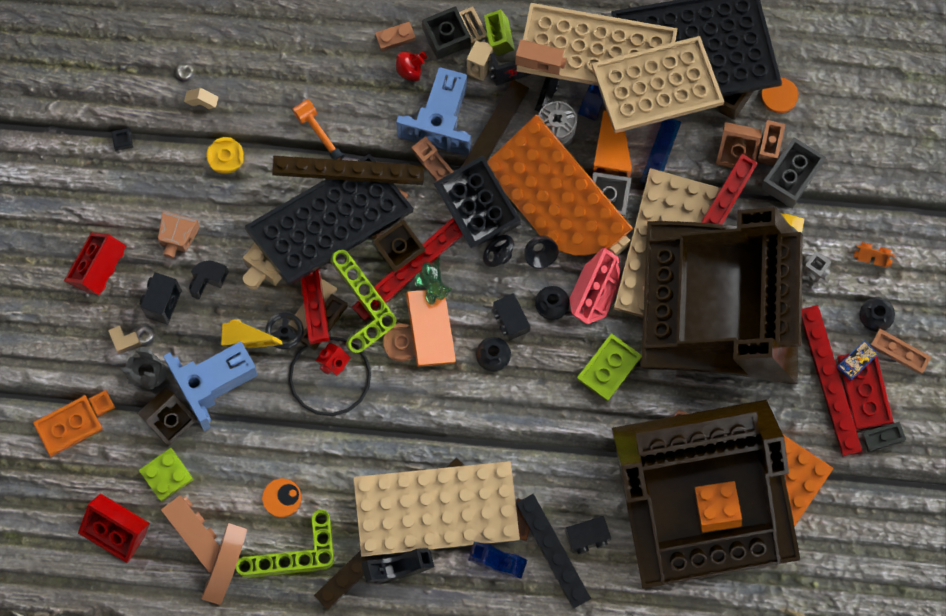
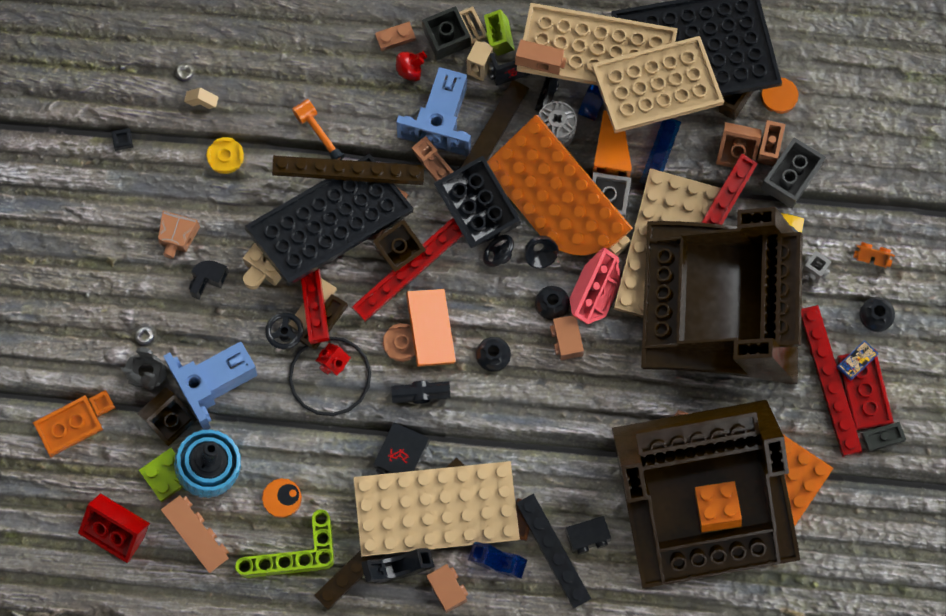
(95, 263): red slope -> none
(123, 343): tan piece -> none
(160, 298): black brick -> none
(207, 463): none -> dark azure wheel
(224, 564): nougat slope -> none
(237, 332): yellow slope -> none
(365, 300): lime beam -> none
(400, 450): none -> black panel
(420, 392): none -> black piece
(431, 280): clear green animal -> none
(447, 588): none -> nougat brick
(511, 317): black brick -> none
(567, 337): none -> nougat brick
(609, 367): lime plate -> none
(900, 351): nougat plate -> none

